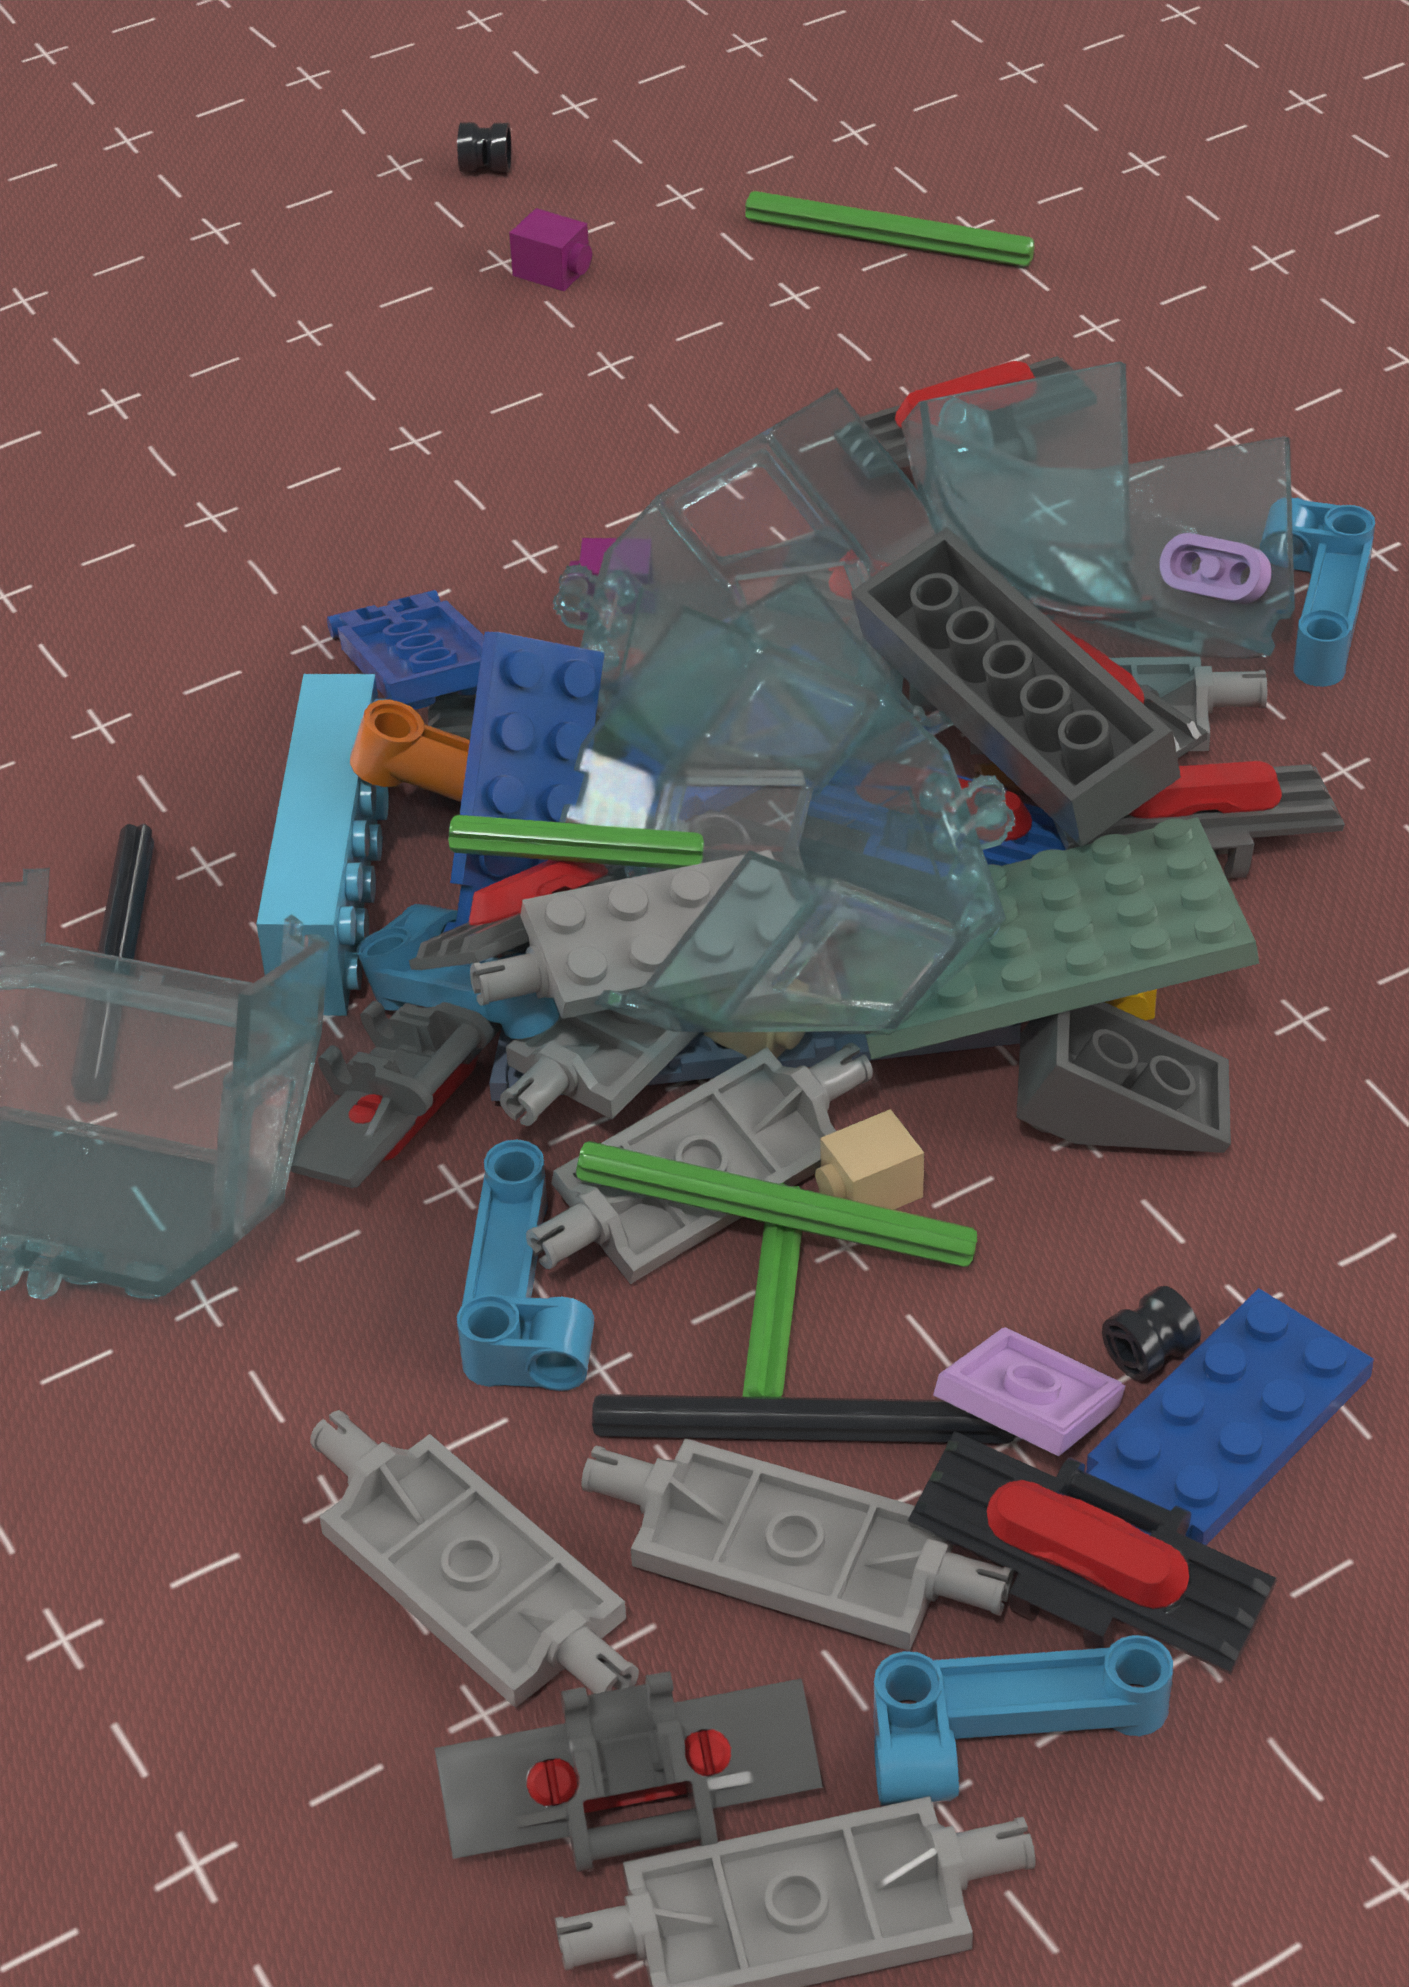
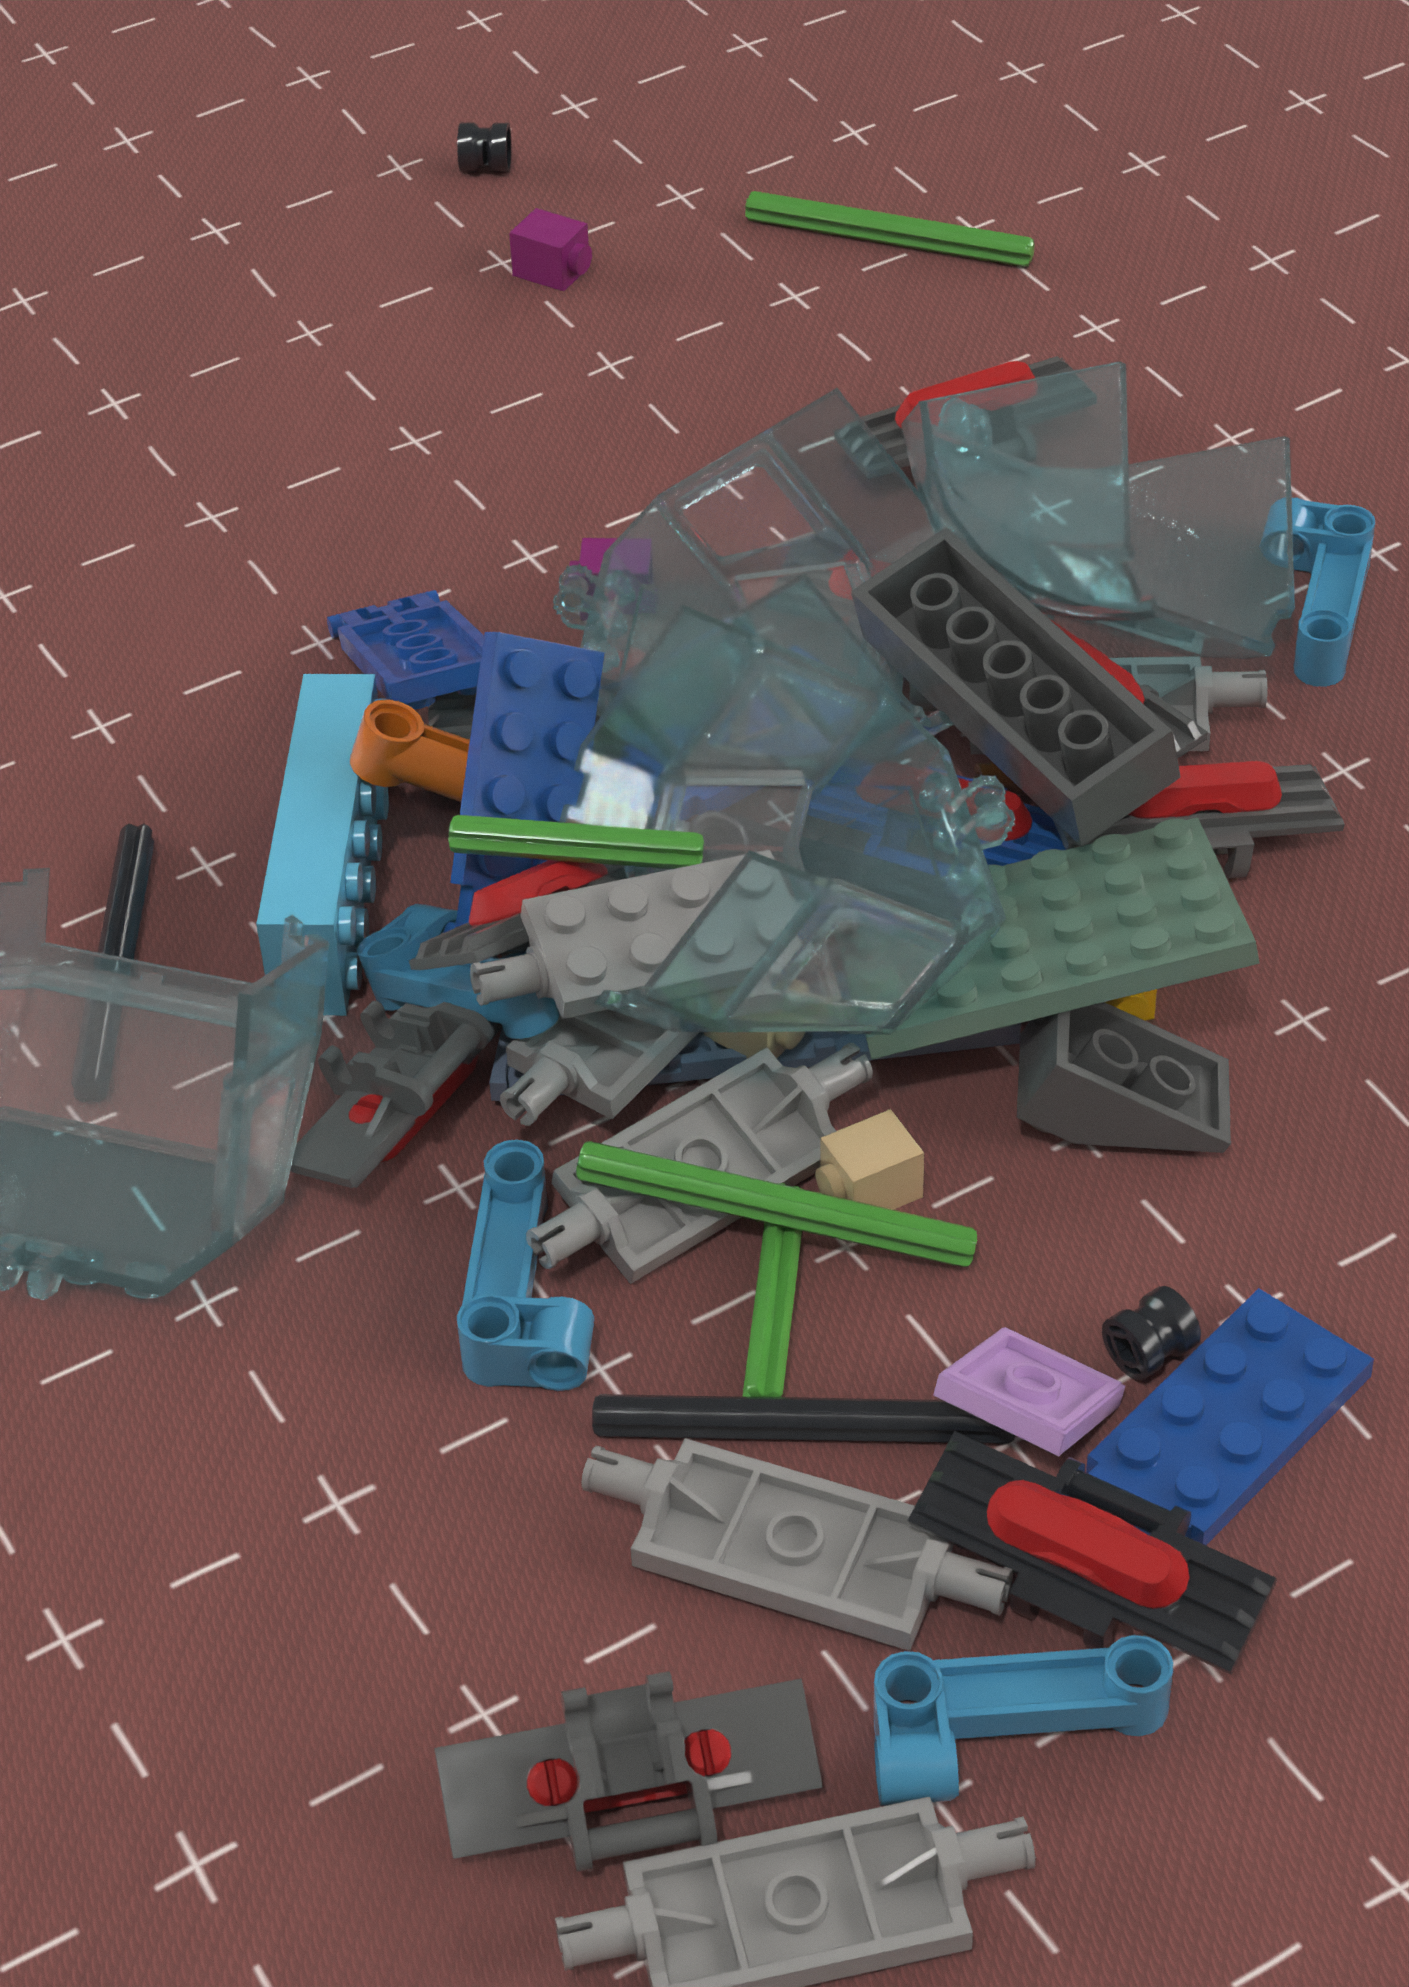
(470, 1565): light grey plate -> none
(1219, 568): lavender plate -> none

